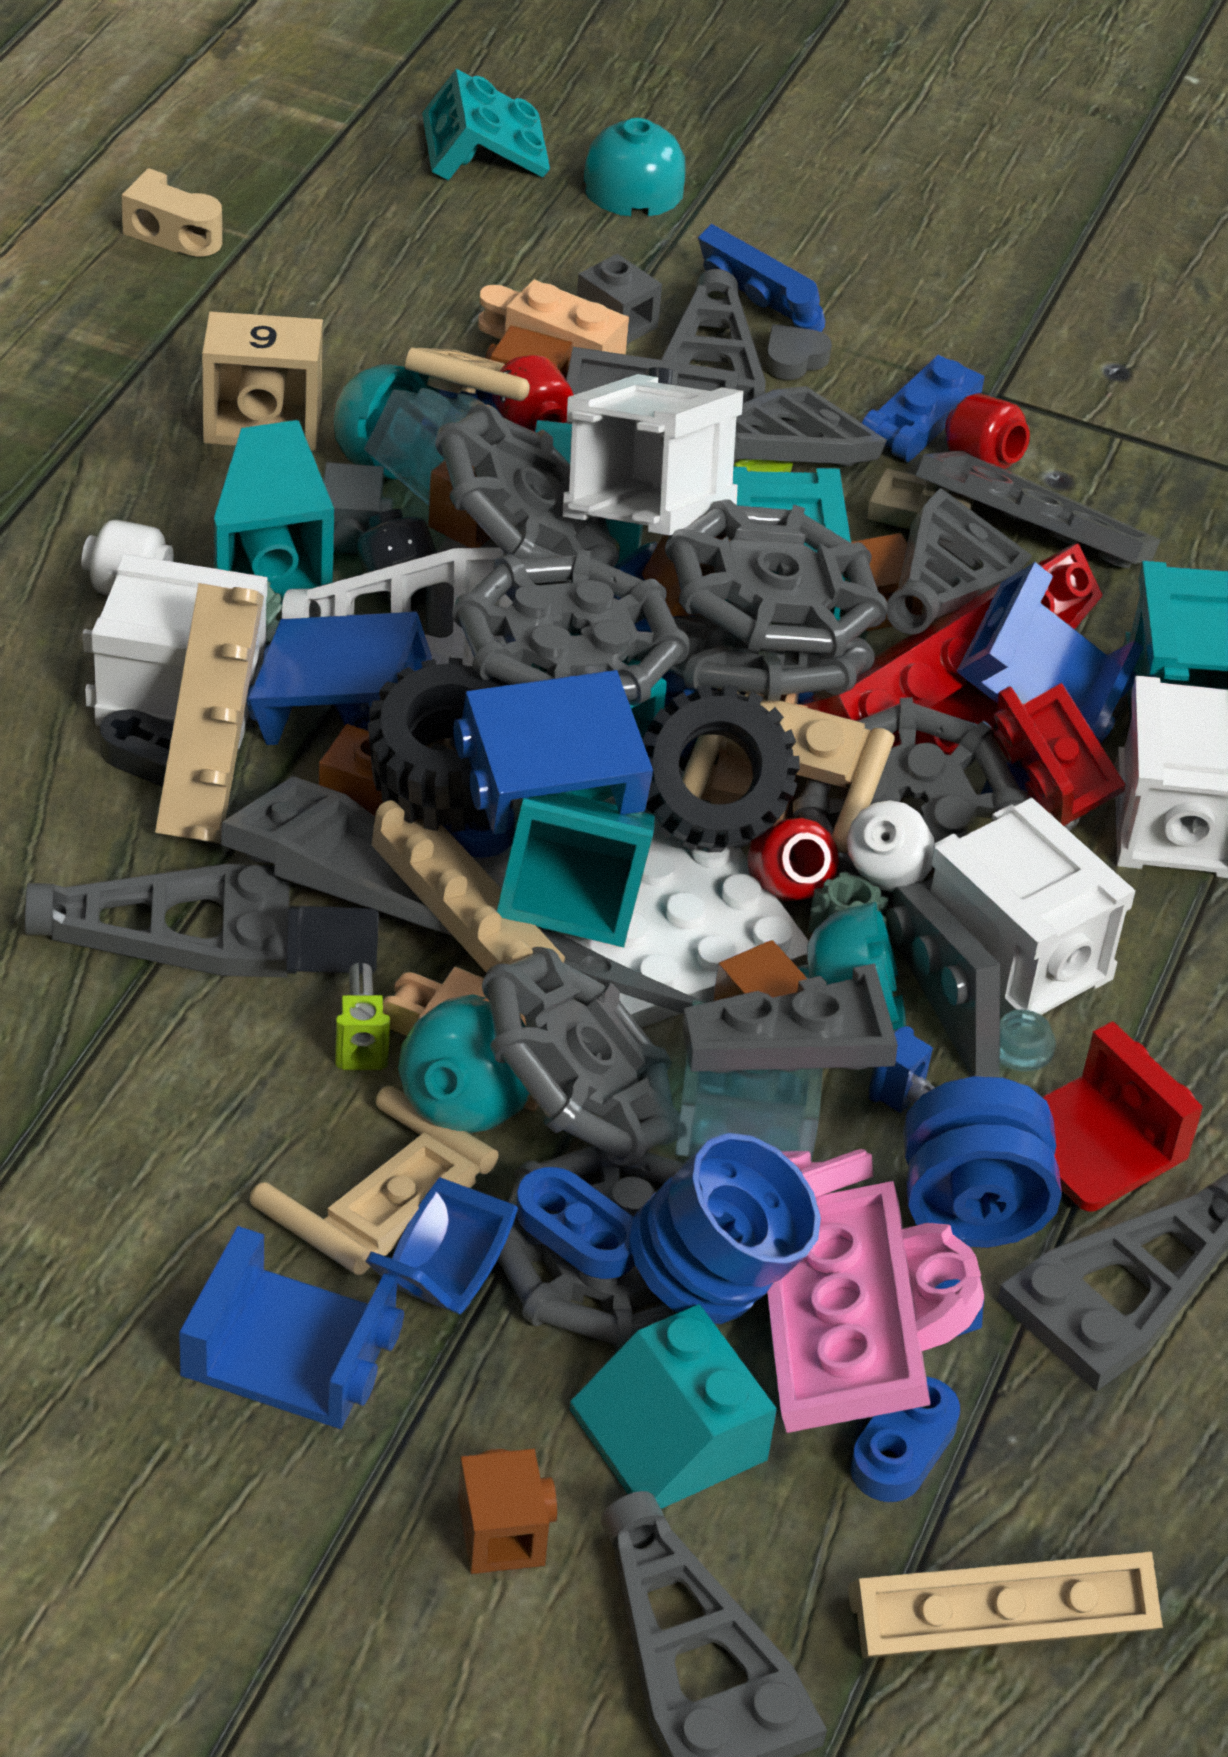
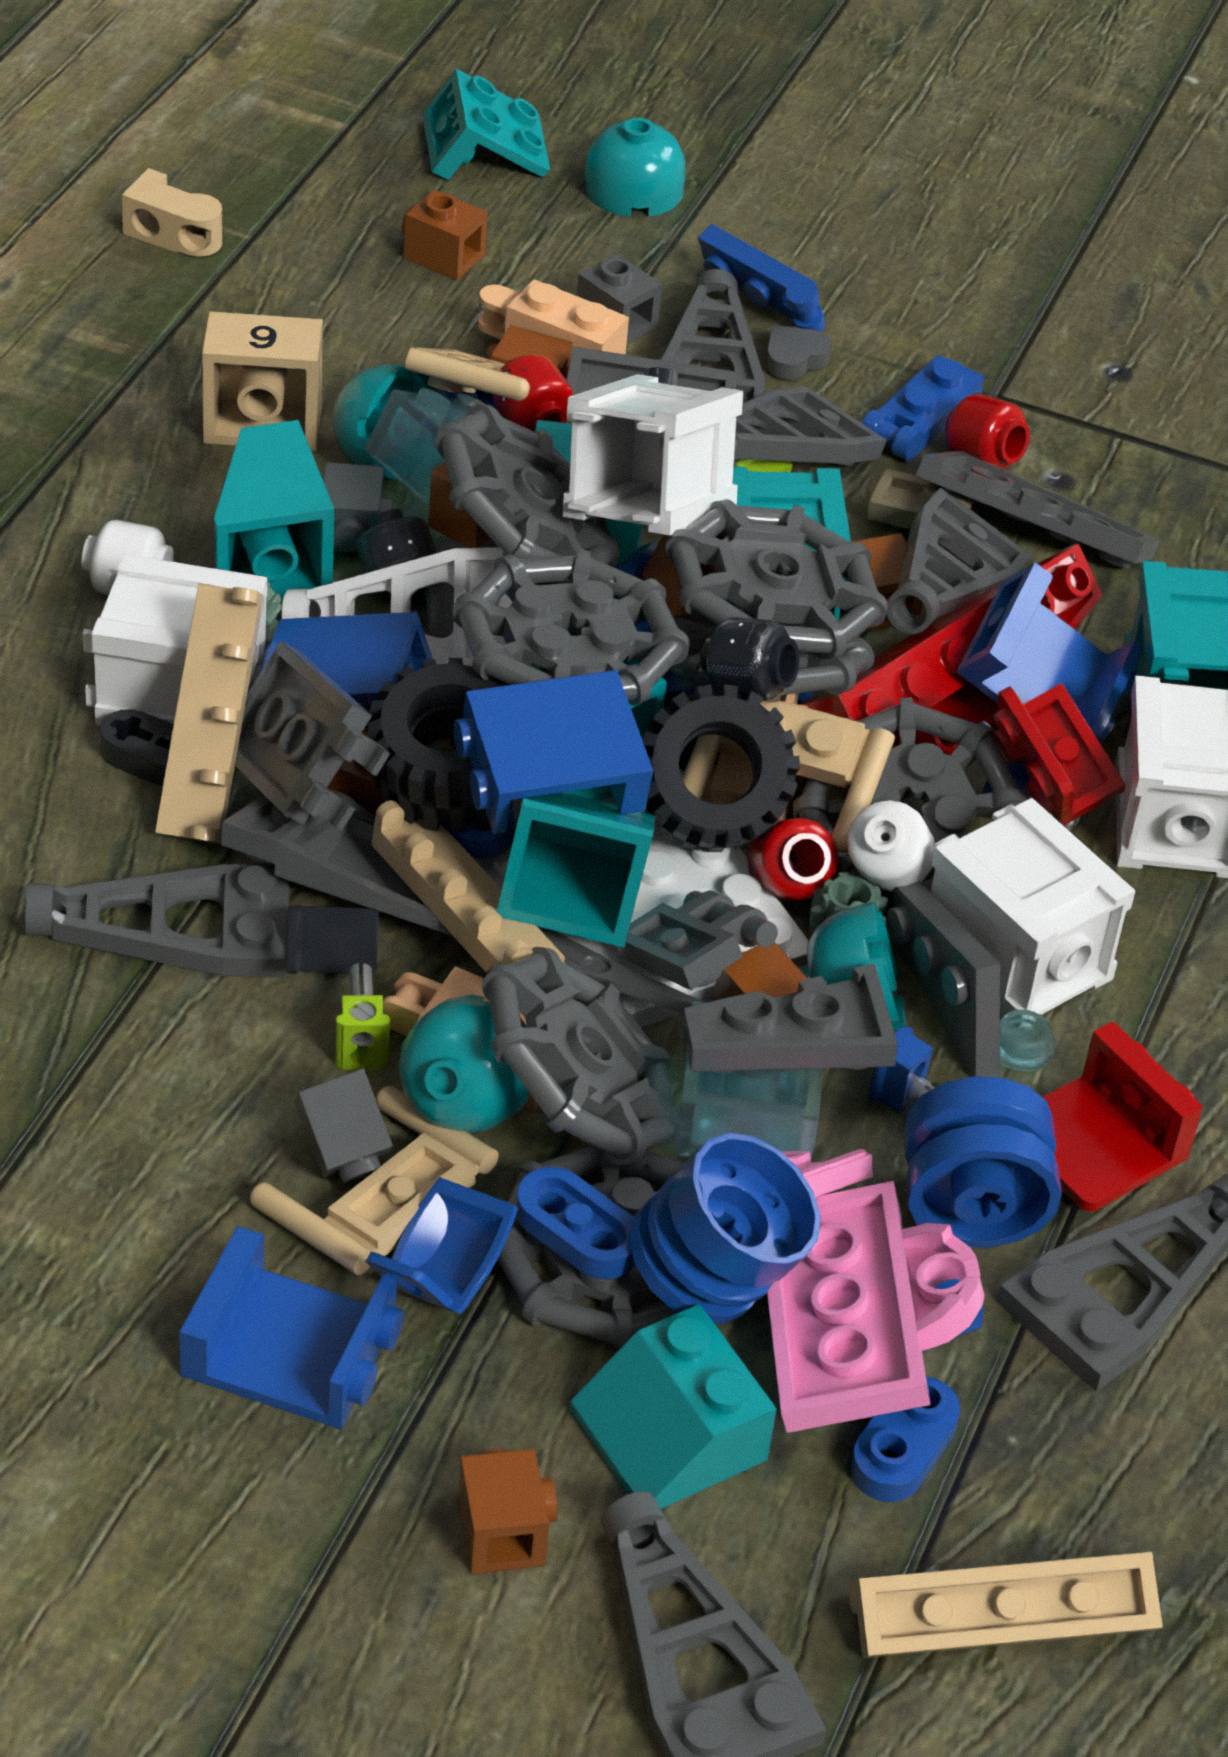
(299, 734): none -> dark grey tile
(344, 1126): none -> dark grey brick
(445, 234): none -> dark orange brick
(696, 939): none -> dark grey plate
(751, 655): none -> black head

